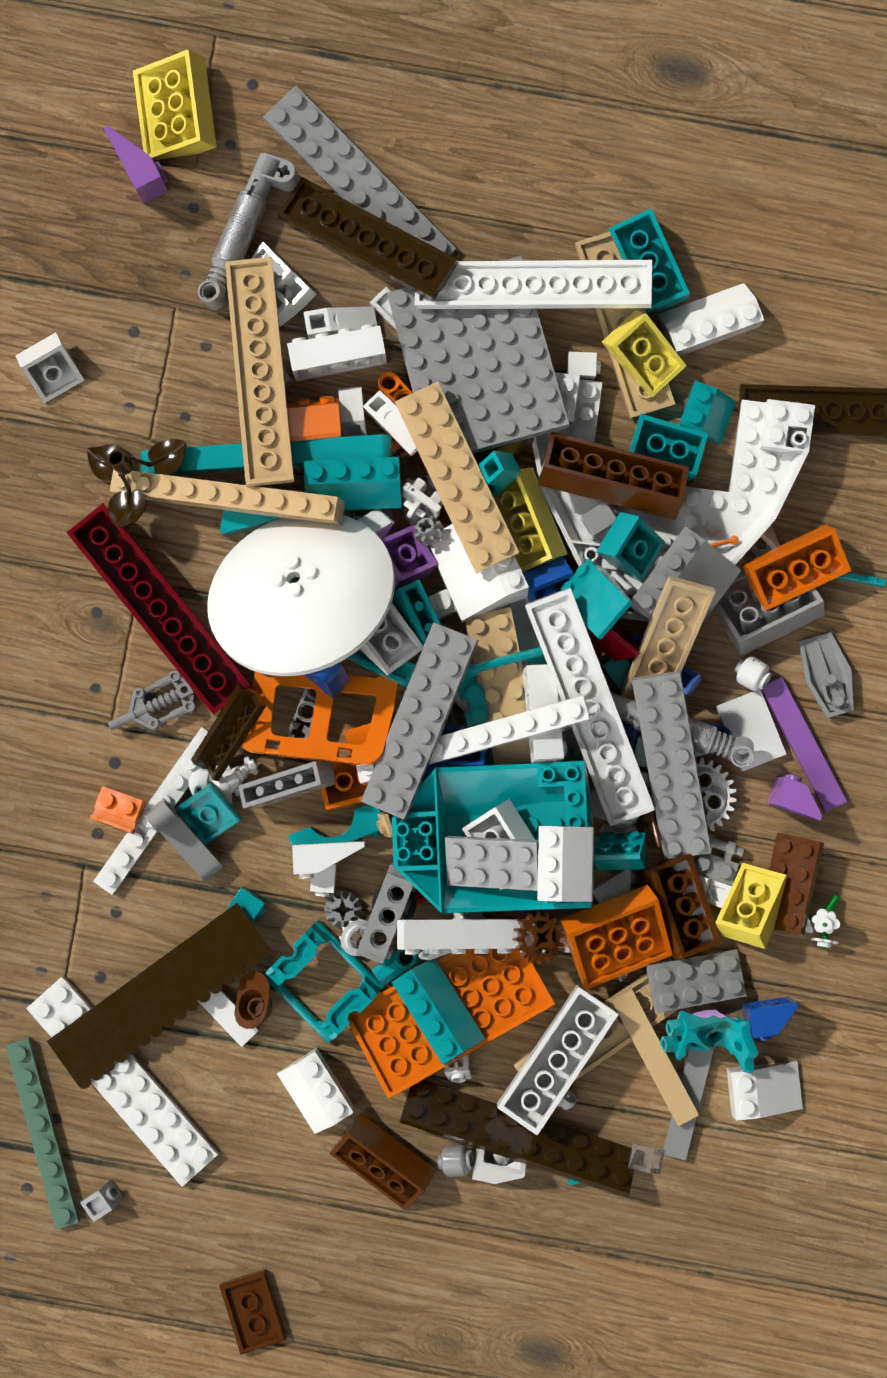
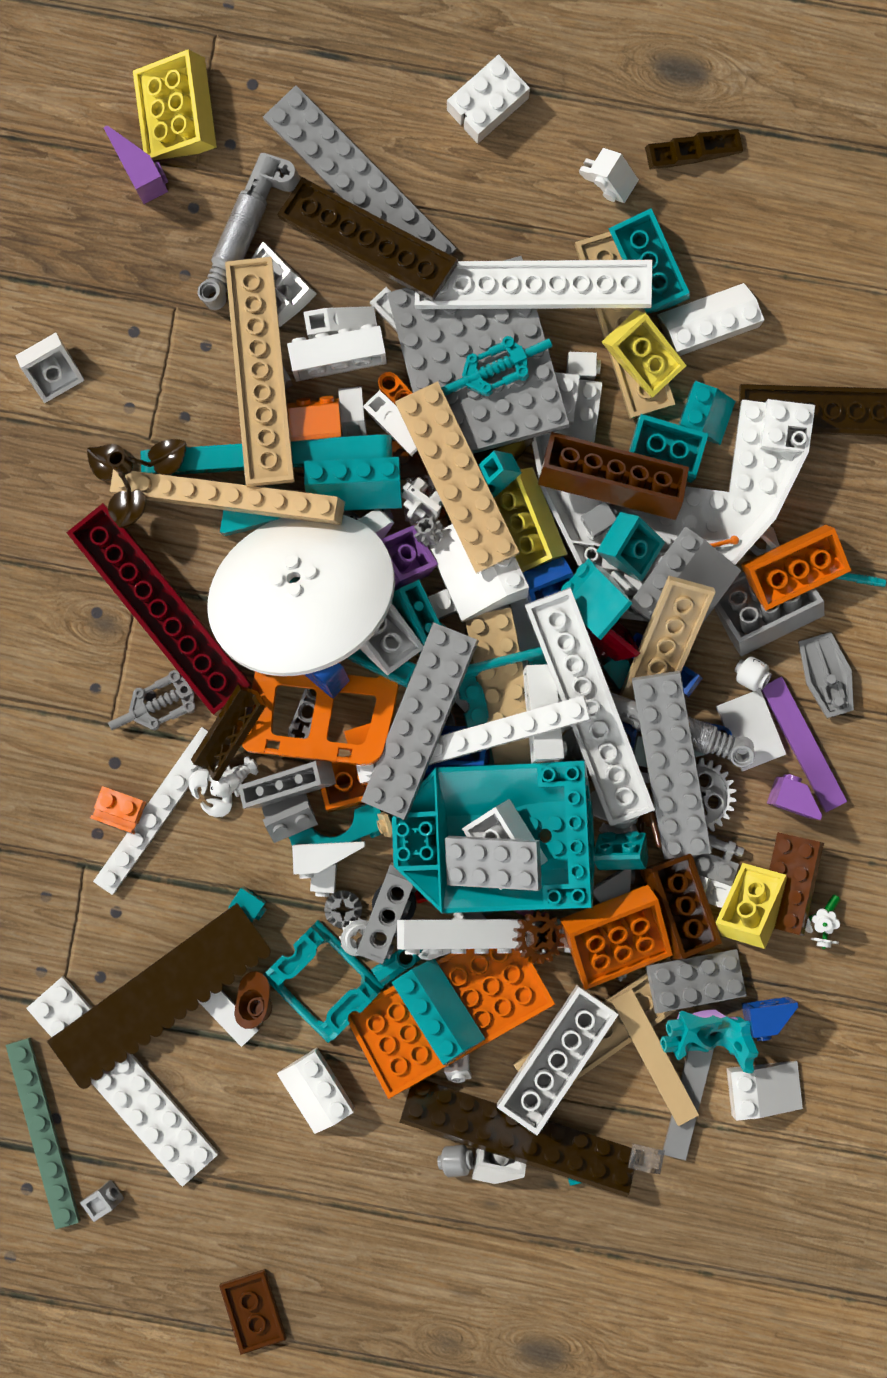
(183, 839): light grey beam -> none
(208, 813): teal tile -> none
(288, 817): none -> light grey bracket
(383, 1161): reddish brown slope -> none
(488, 98): none -> white piece
(518, 357): none -> teal bar
(565, 864): white slope -> none
(568, 1100): white hinge -> none
(611, 174): none -> white brick
(694, 149): none -> dark brown slope

